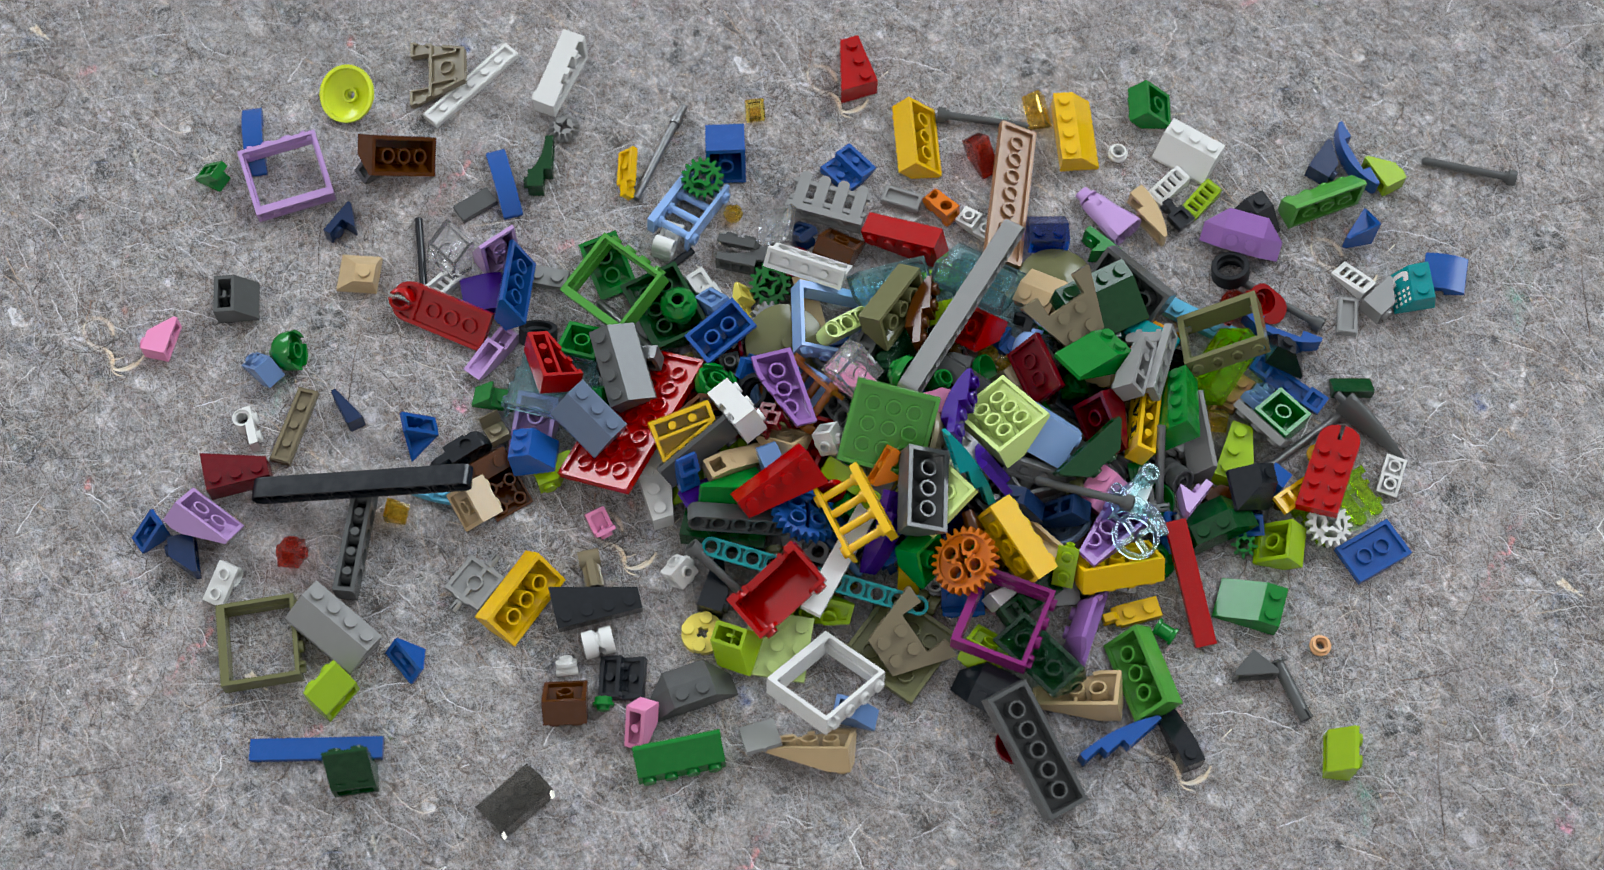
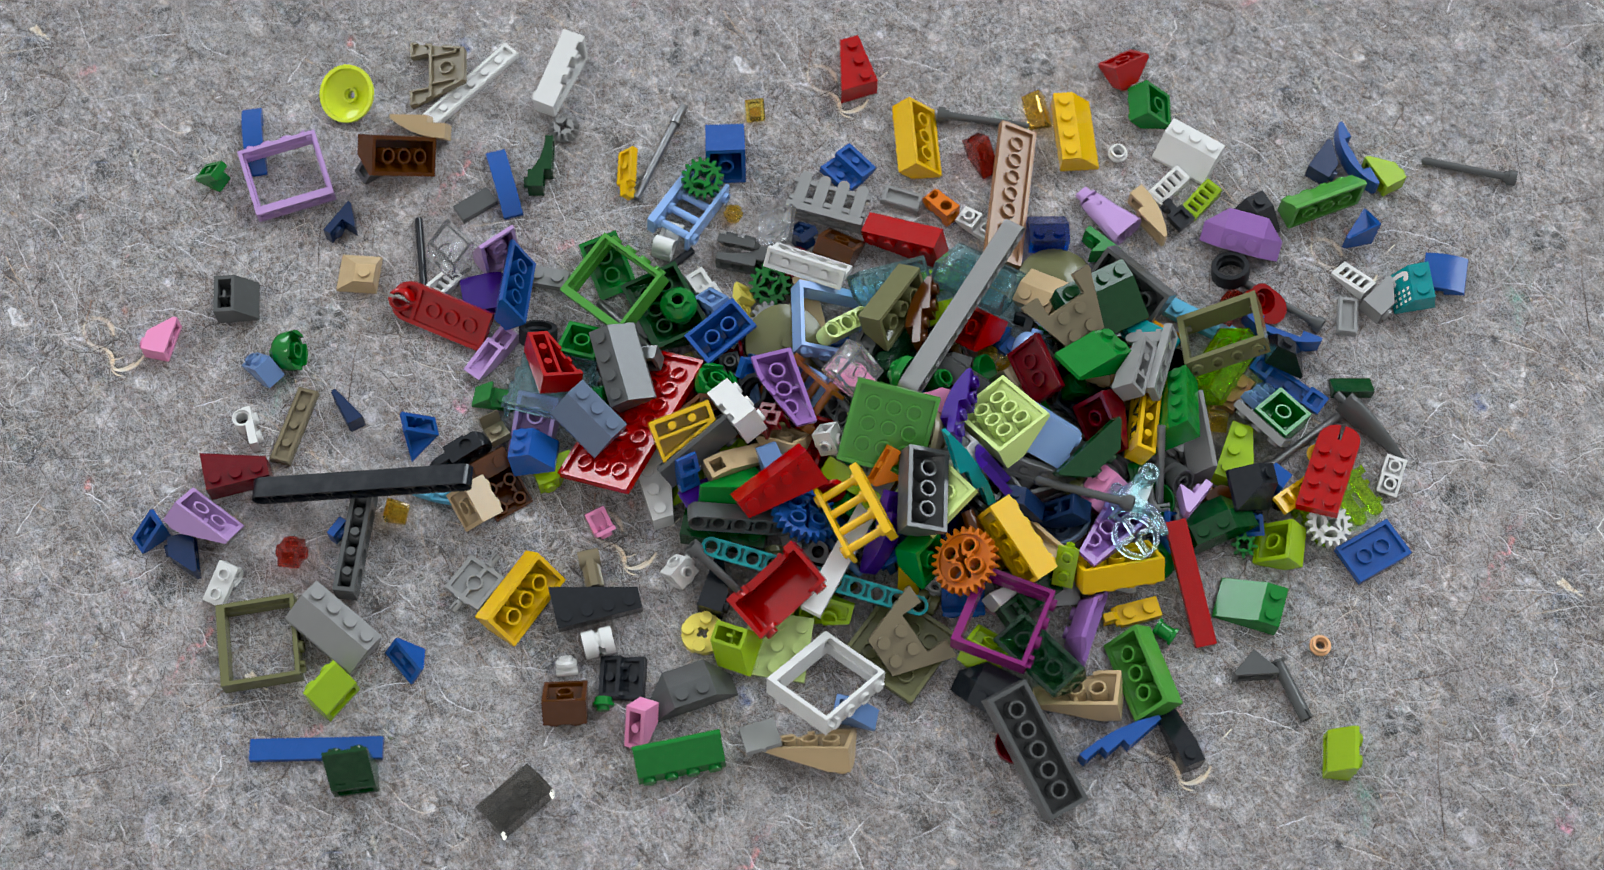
(336, 530): none -> blue plate
(423, 125): none -> tan slope
(1124, 68): none -> red slope

